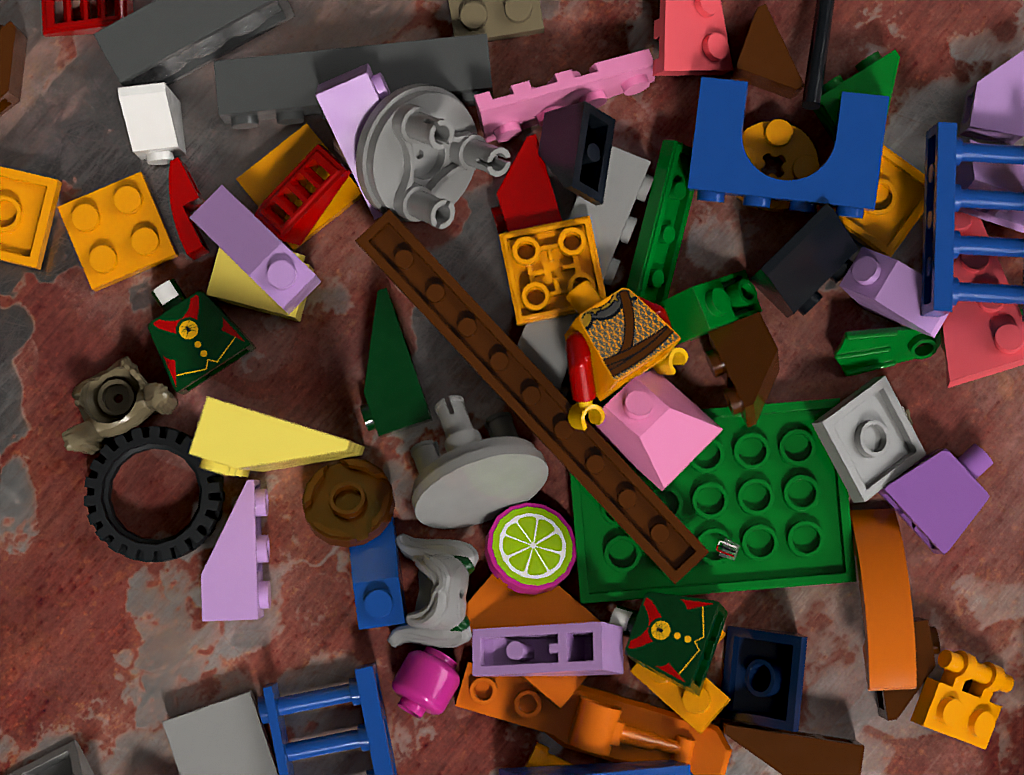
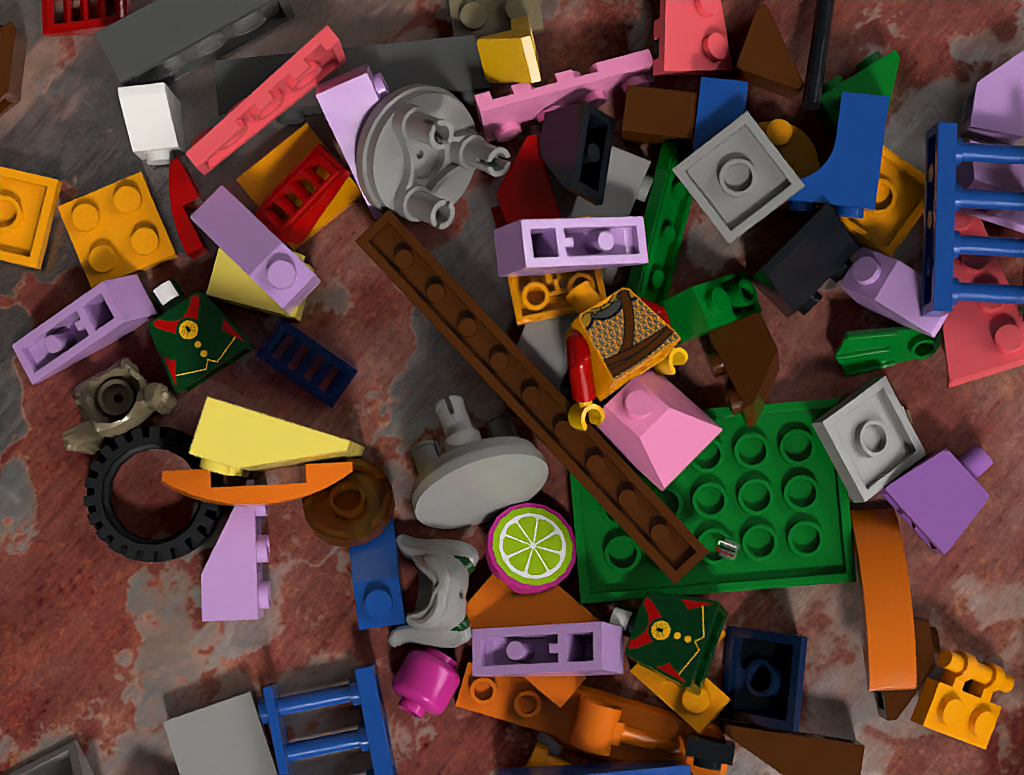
(84, 327): none -> lavender slope
(197, 485): none -> orange slope
(273, 97): none -> coral wing
(275, 338): none -> clear blue slope
(391, 381): dark green slope -> none
(510, 54): none -> yellow slope
(569, 245): none -> lavender slope
(658, 115): none -> reddish brown slope
(709, 751): none -> black plate
(738, 177): none -> light grey plate

